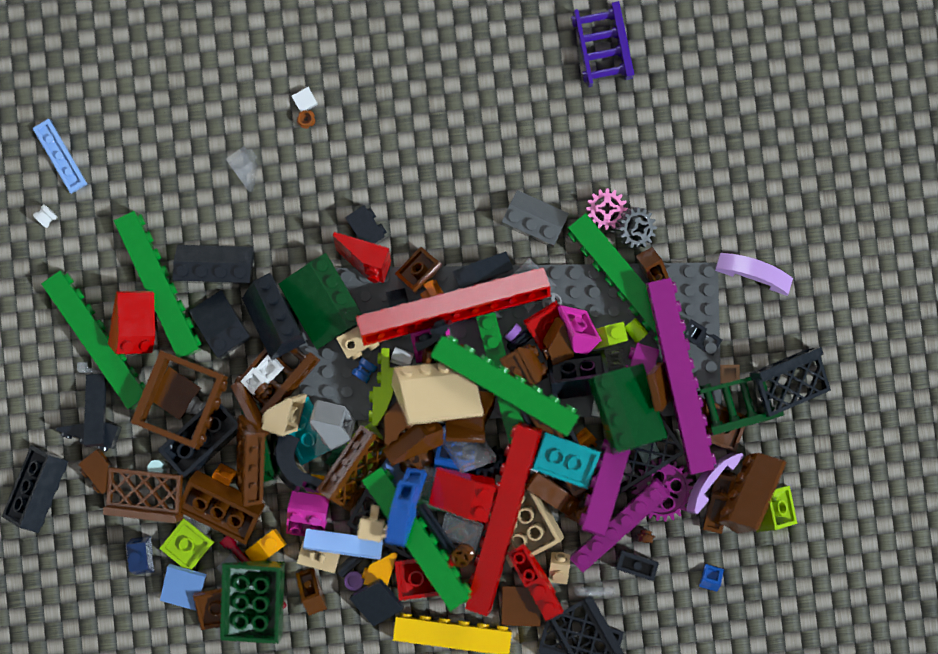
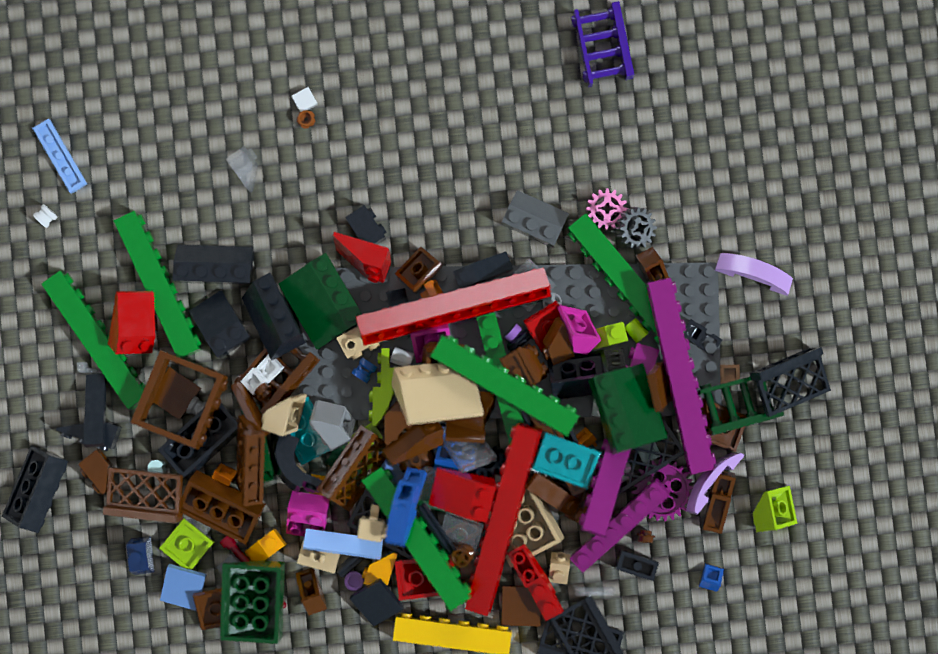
(437, 331): black slope -> none
(752, 493): reddish brown slope -> none

